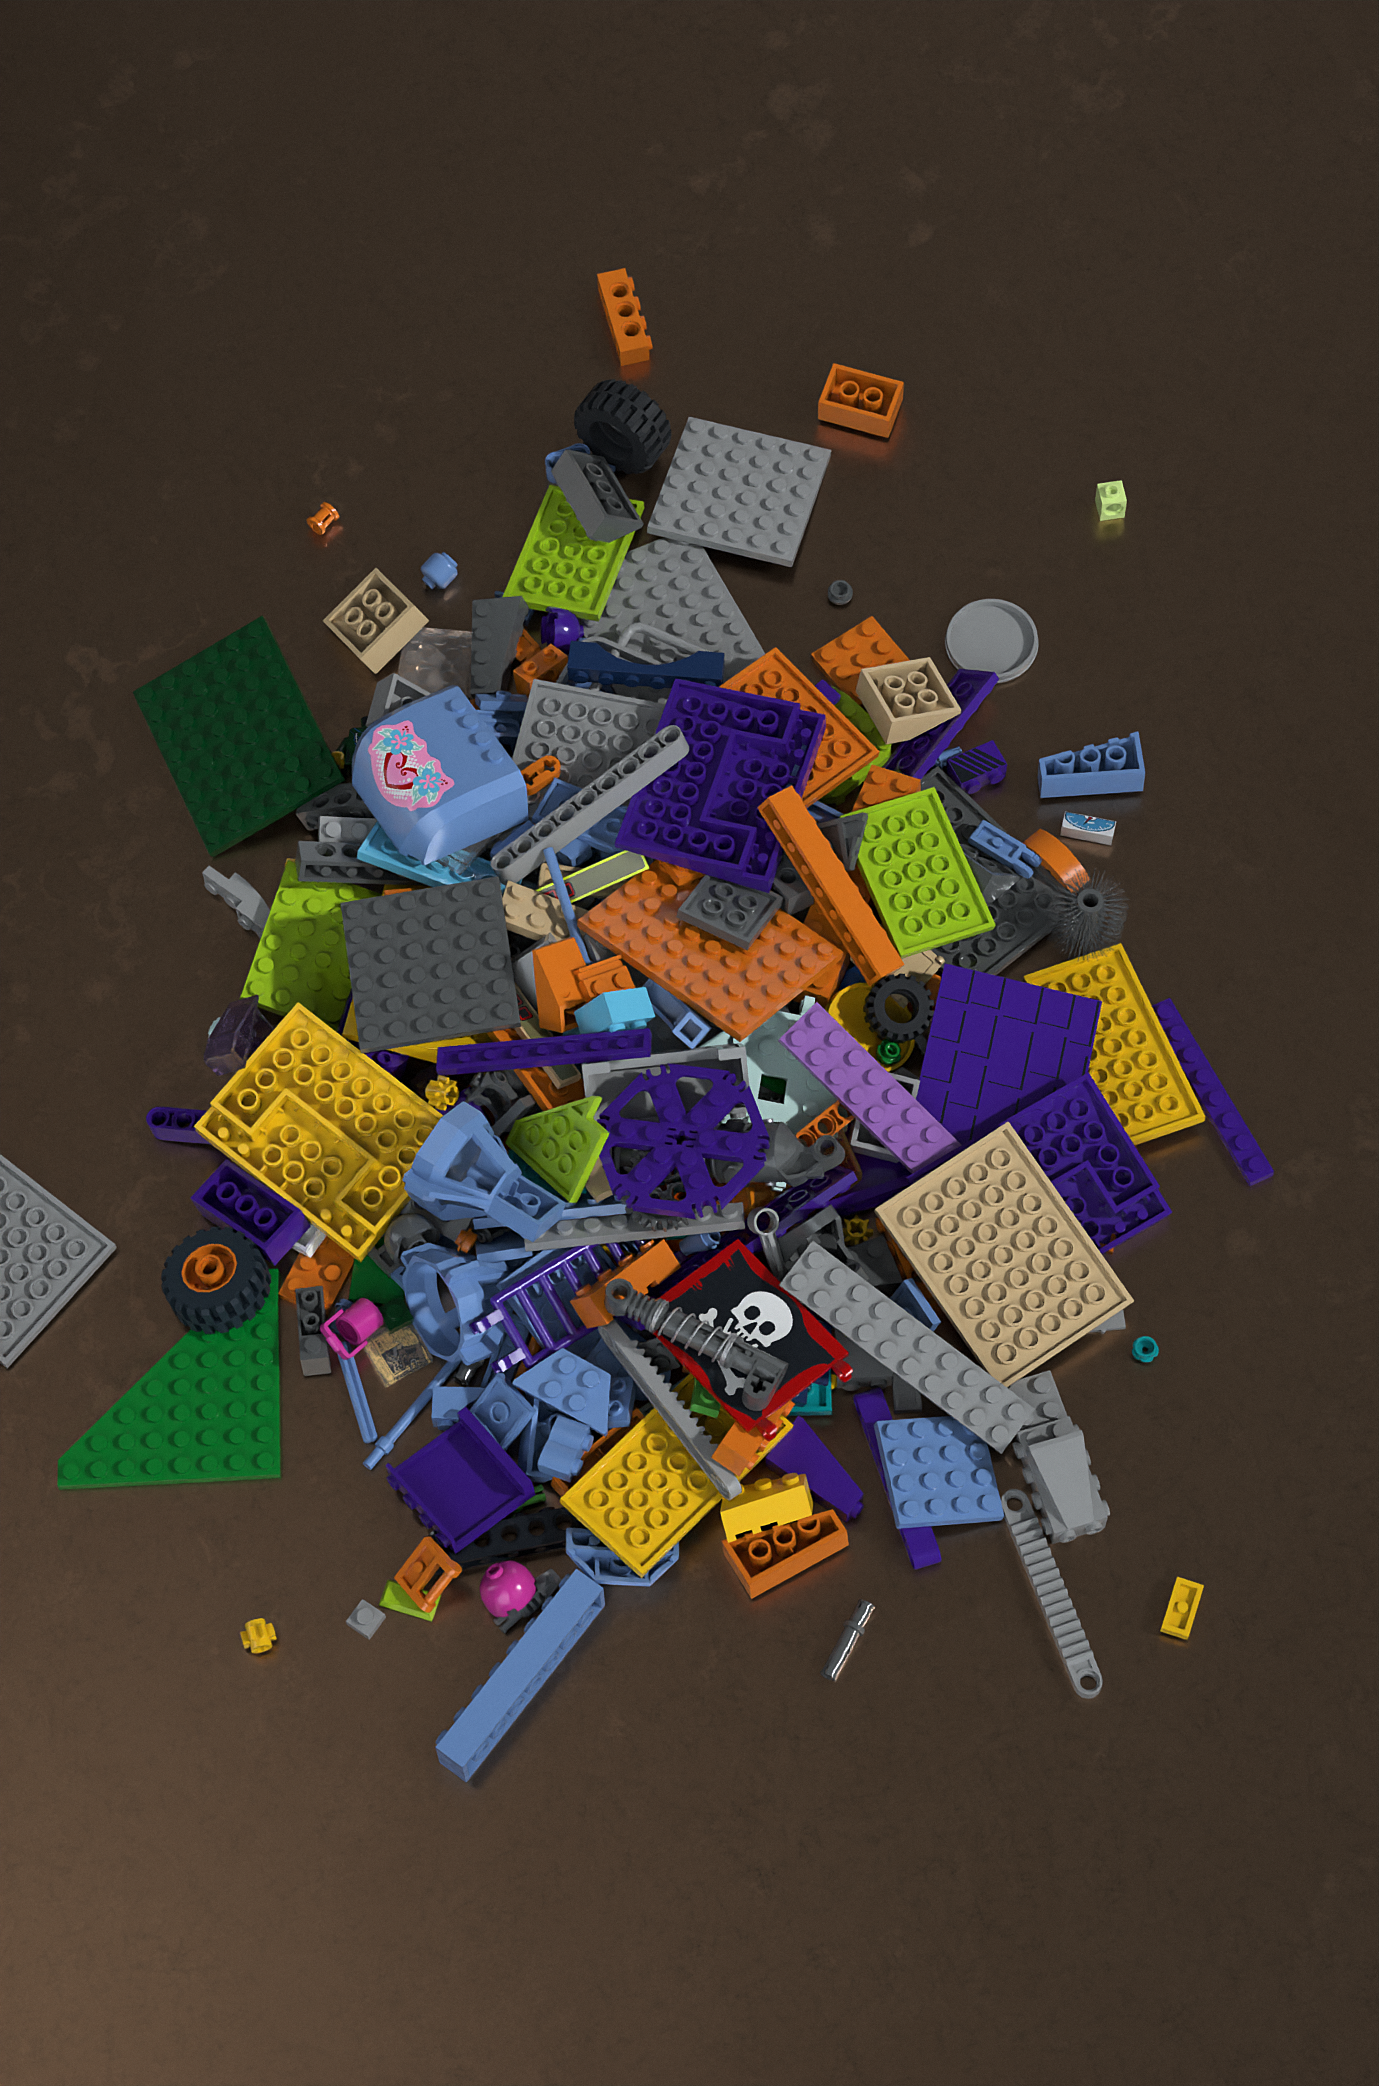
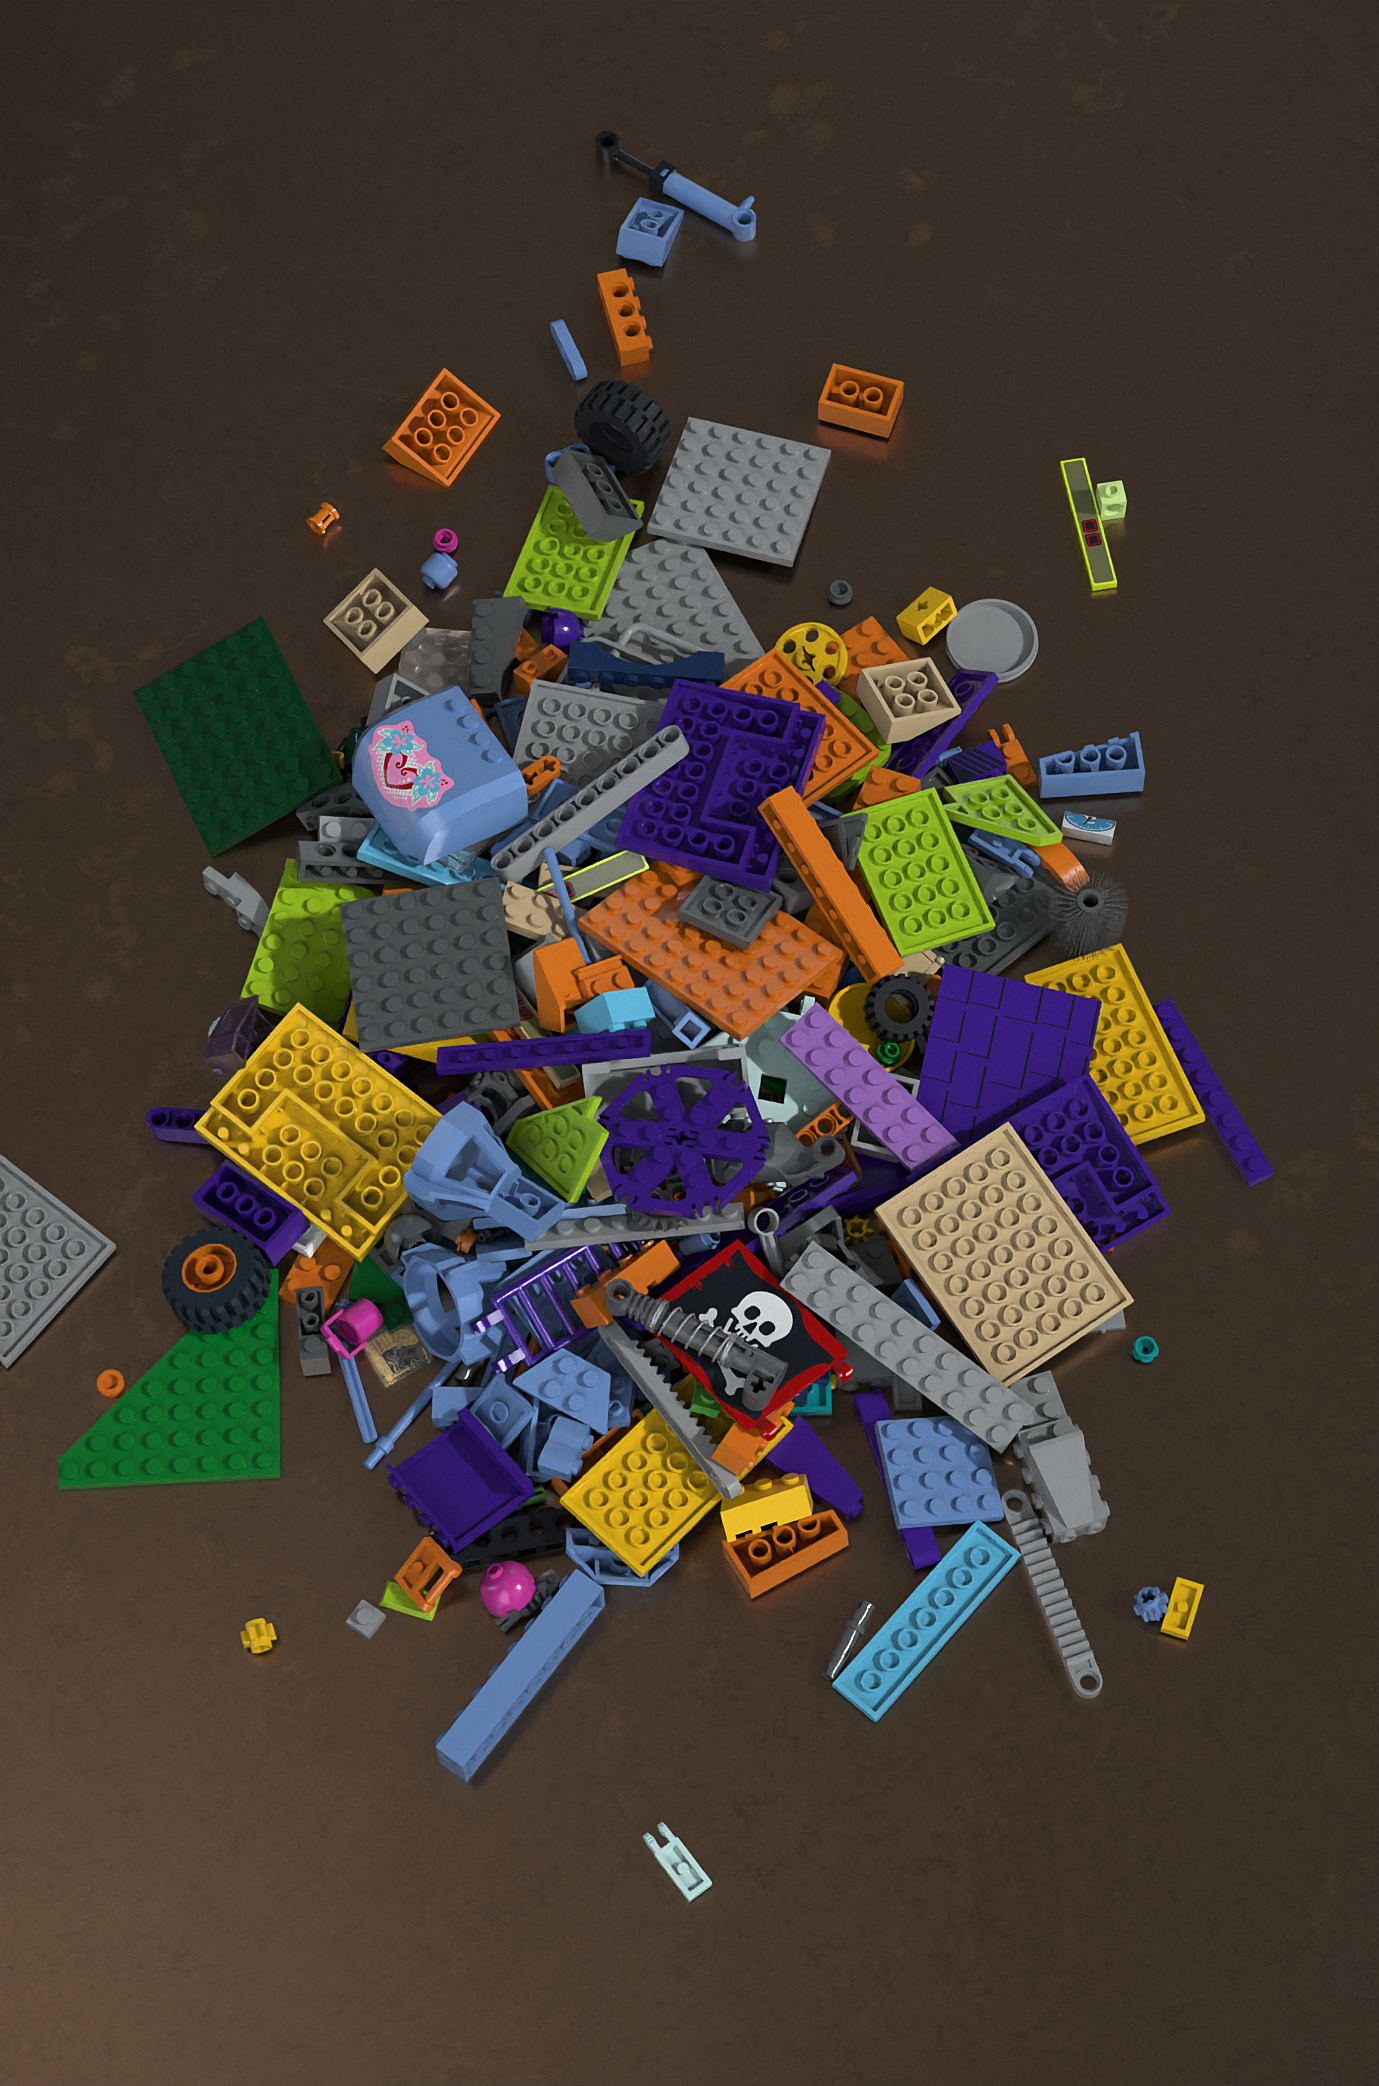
(110, 1383): none -> orange tile
(441, 429): none -> orange slope
(442, 1092): yellow gear -> none
(445, 535): none -> dark pink plate
(501, 701): medium blue plate -> none
(501, 725): medium blue plate -> none
(568, 350): none -> medium blue beam
(649, 232): none -> medium blue slope
(665, 181): none -> medium blue piece
(679, 1864): none -> light aqua hinge
(816, 650): none -> yellow wedge
(926, 615): none -> yellow brick
(926, 1620): none -> medium azure plate
(1002, 809): none -> lime wing
(1016, 760): none -> orange hinge
(1088, 524): none -> tile
(1151, 1603): none -> medium blue gear

